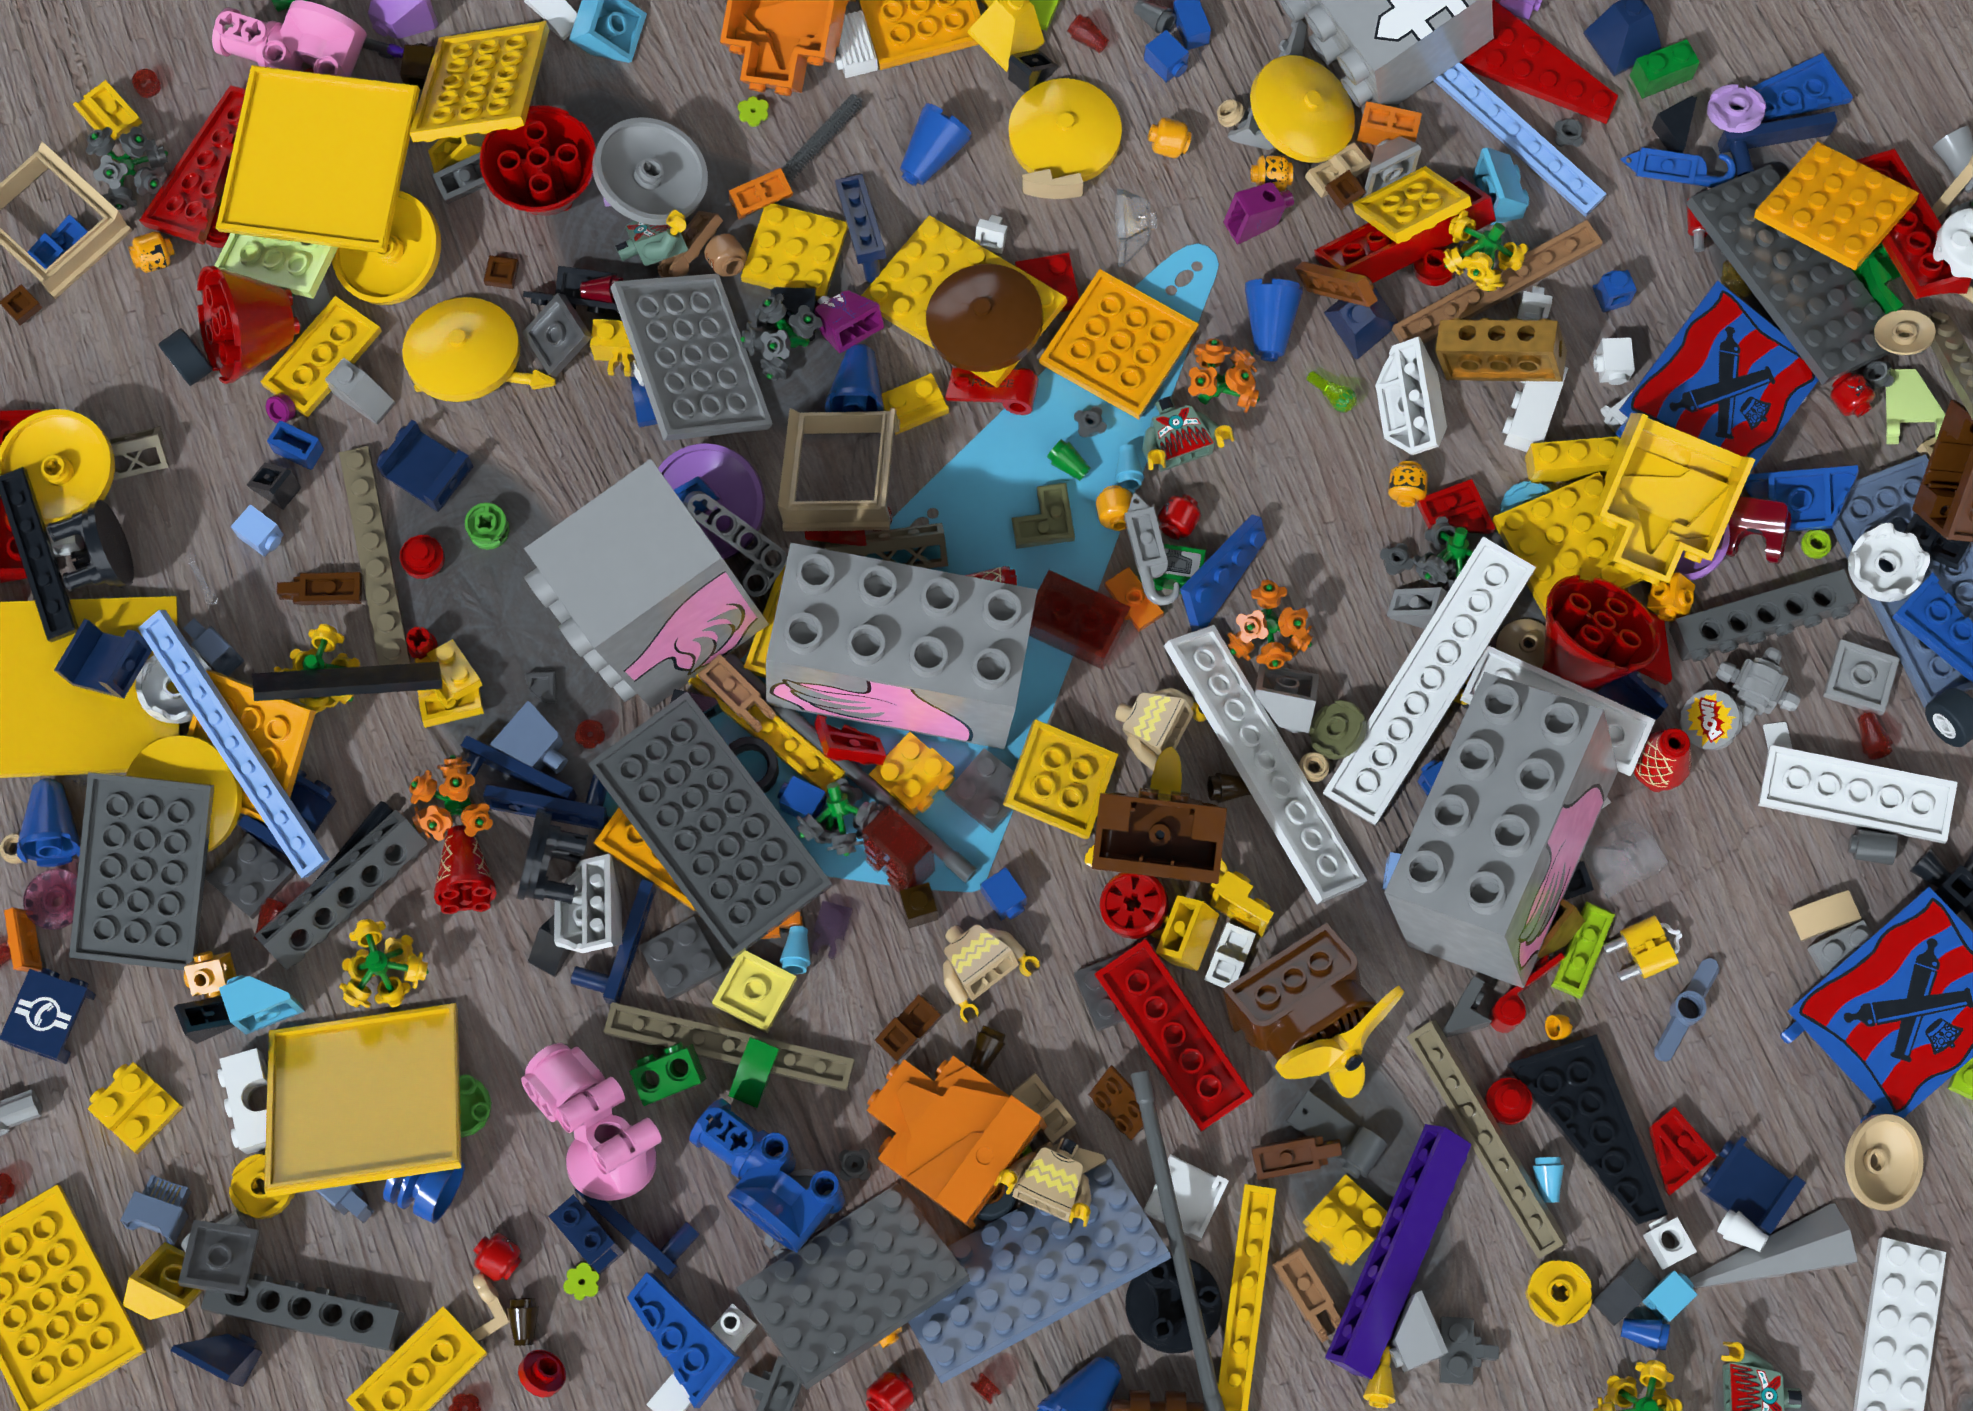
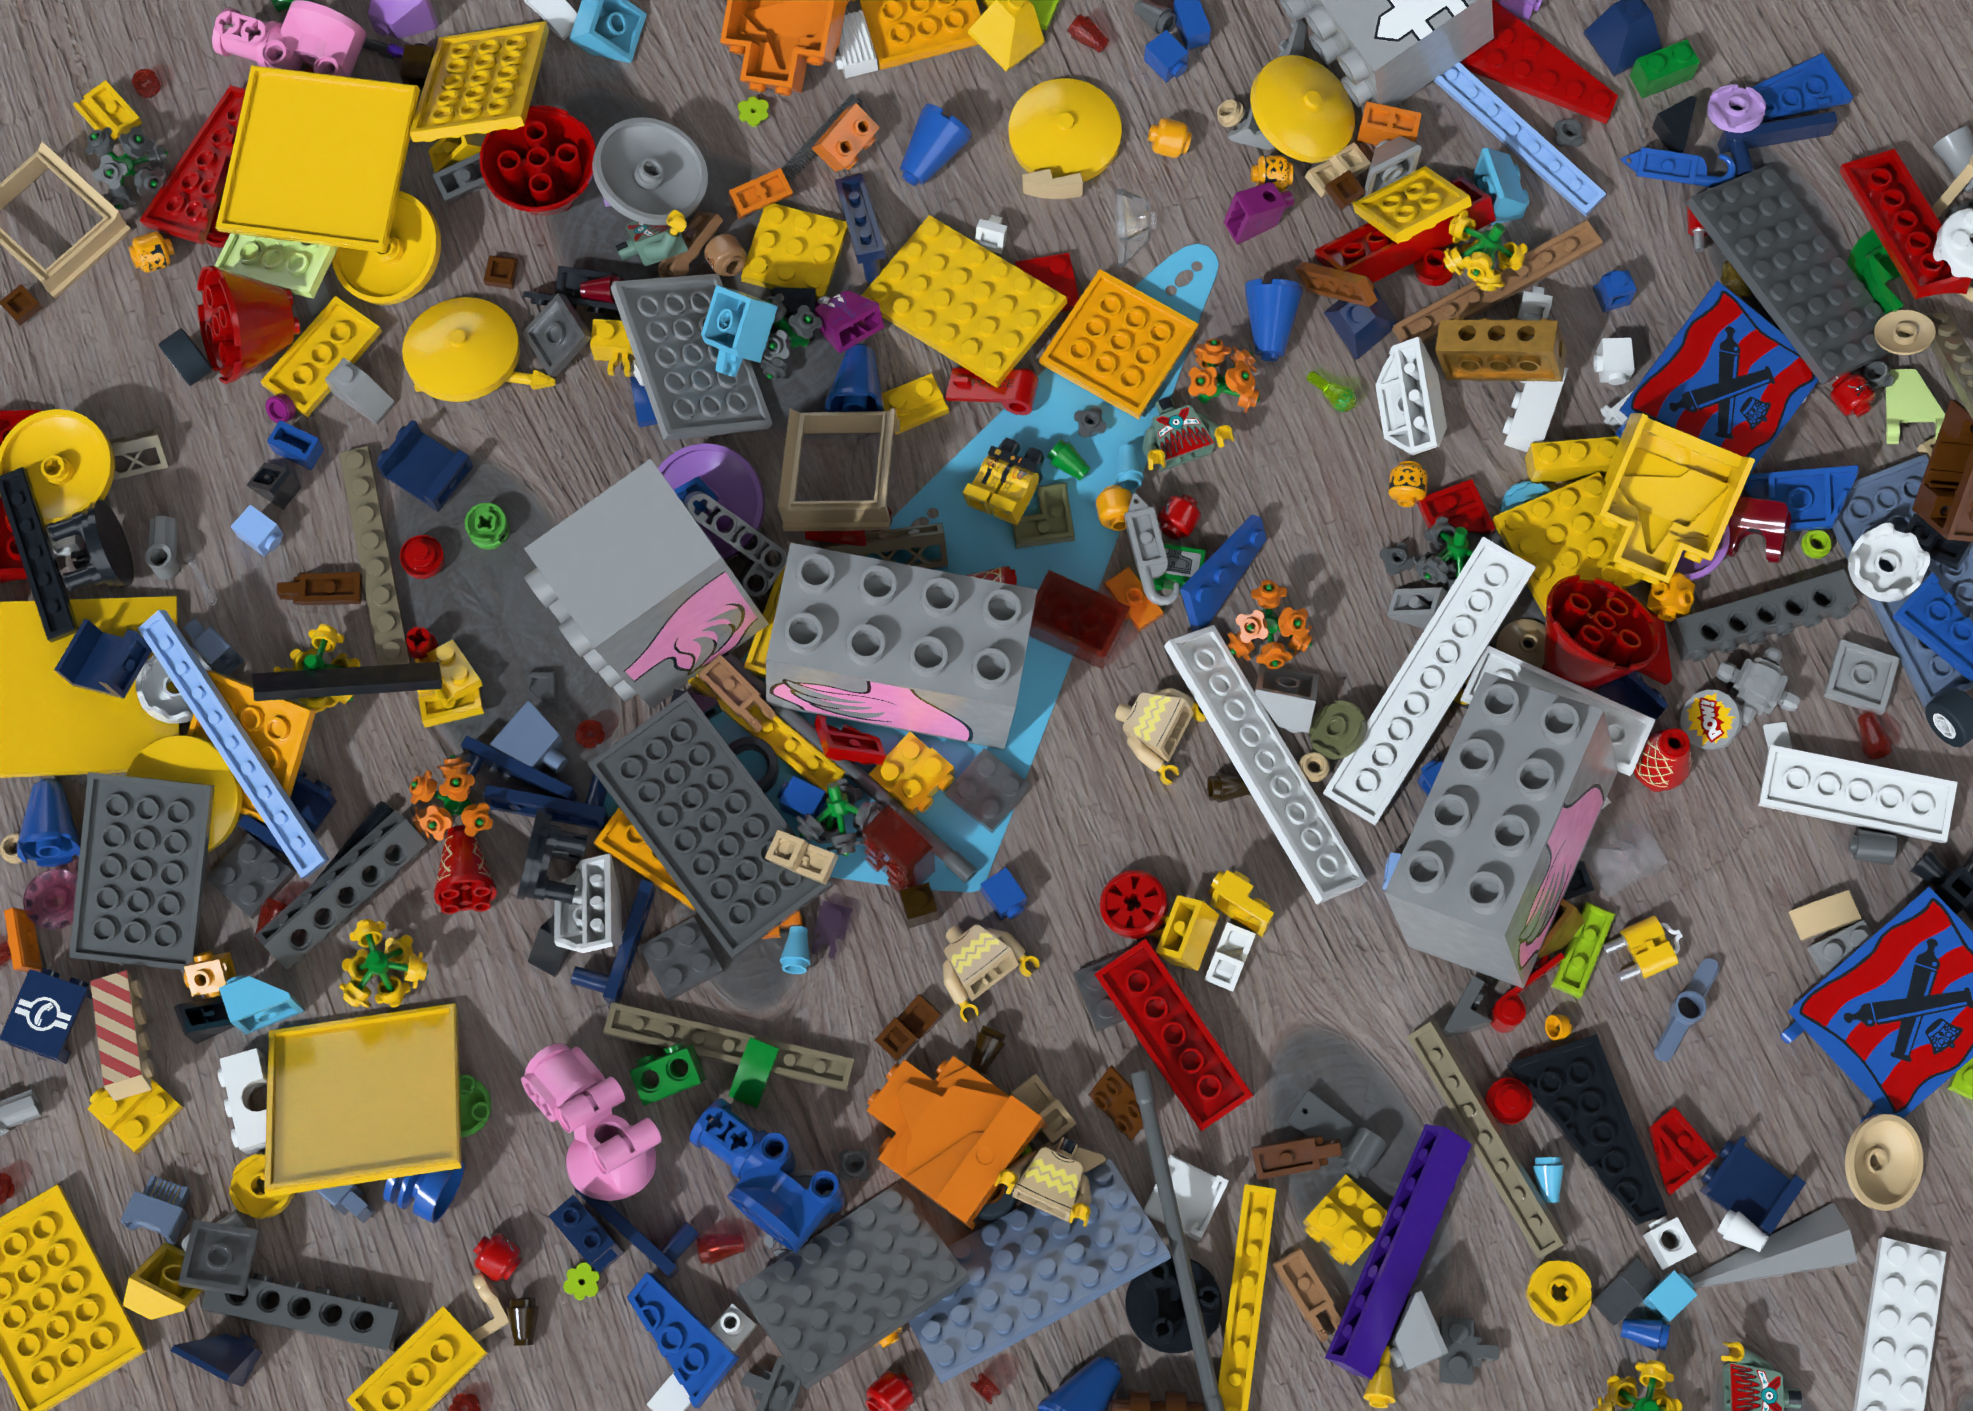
(52, 246): blue slope -> none
(121, 1035): none -> tan brick
(163, 545): none -> light grey piece
(542, 1373): red plate -> none
(717, 1247): none -> clear red cone
(737, 327): none -> medium azure hinge
(754, 990): light yellow plate -> none
(801, 857): none -> tan slope
(846, 138): none -> orange brick
(984, 317): reddish brown dish -> none
(1005, 481): none -> hips
(1030, 69): black slope -> none
(1060, 779): yellow plate -> none
(1160, 830): reddish brown brick -> none
(1310, 1010): reddish brown brick -> none
(1836, 205): light orange plate -> none

